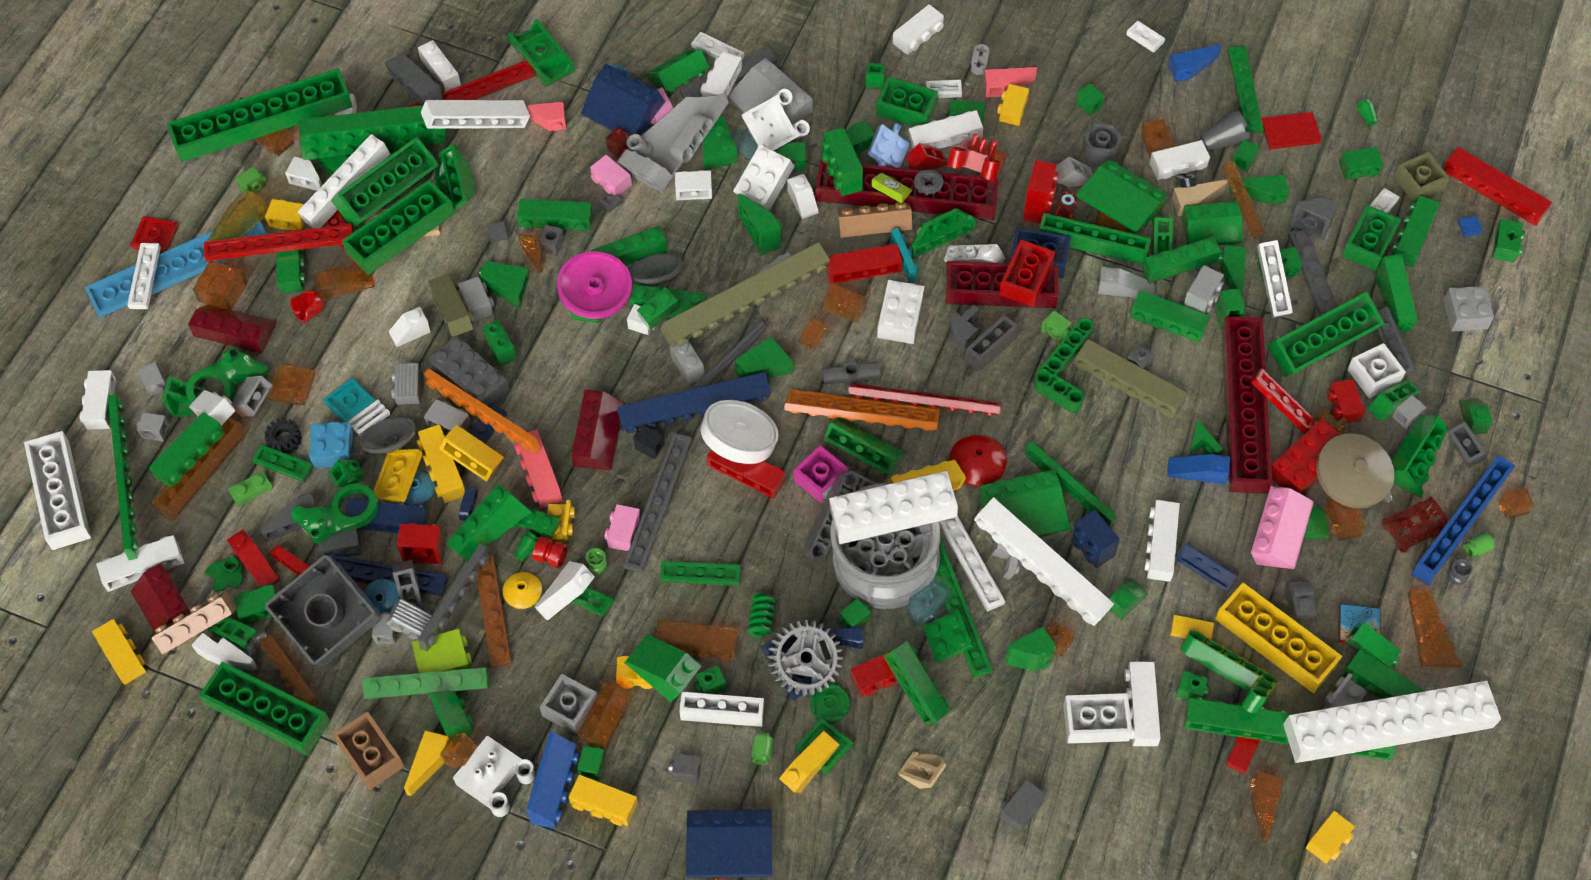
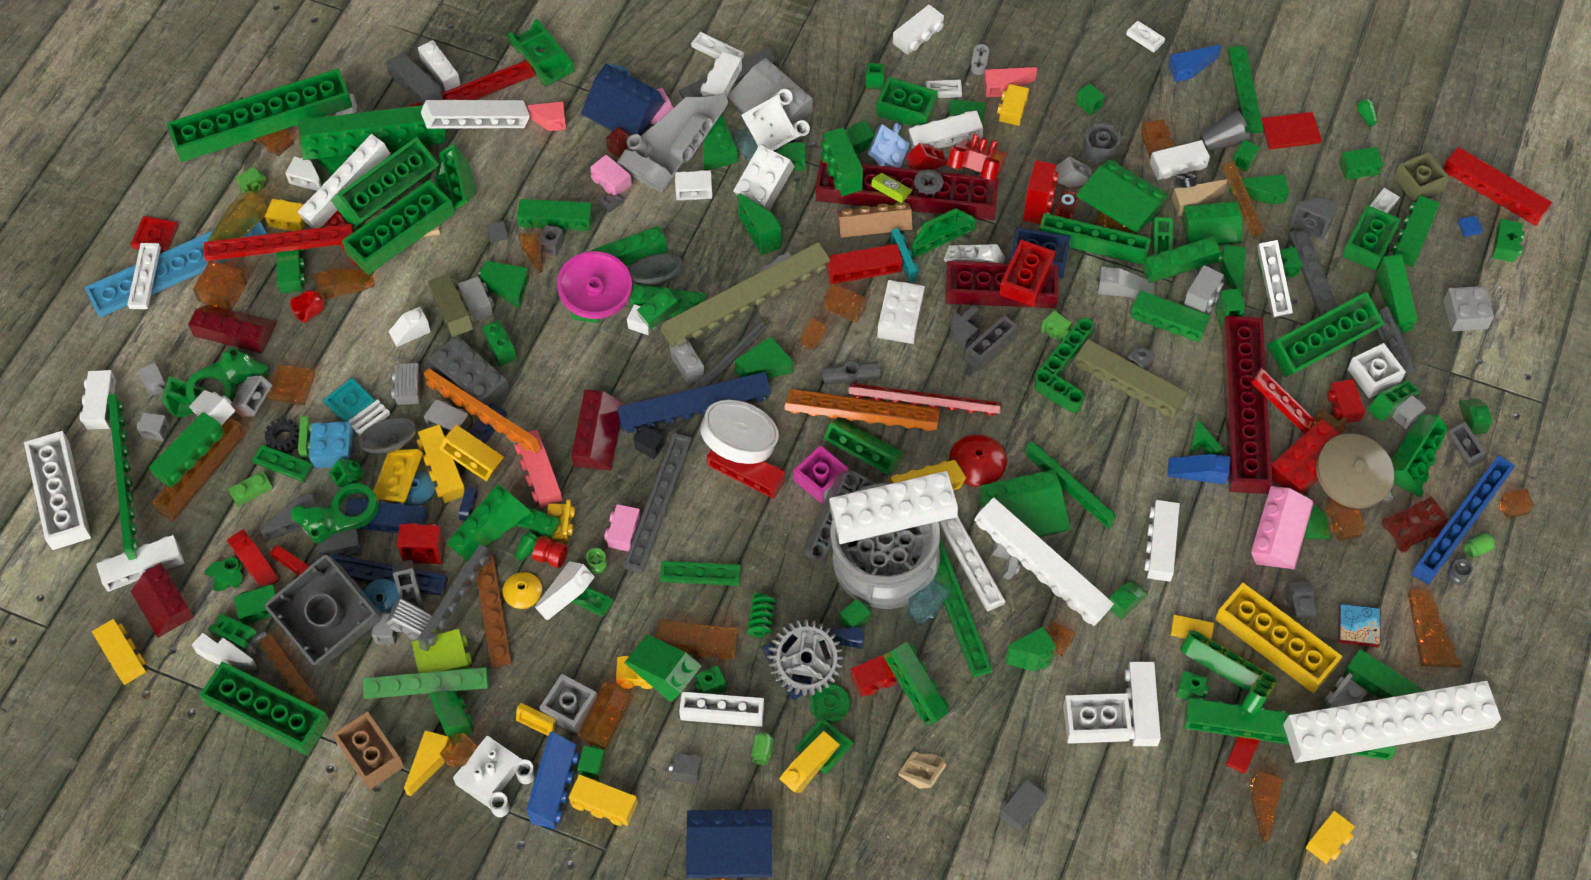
(191, 624): brick -> none
(304, 437): none -> bright green plate
(535, 719): none -> yellow tile
(678, 70): green slope -> none
(802, 196): white slope -> none
(948, 636): green plate -> none
(1095, 539): dark blue brick -> none
(1207, 567): dark blue plate -> none
(1374, 644): green slope -> none

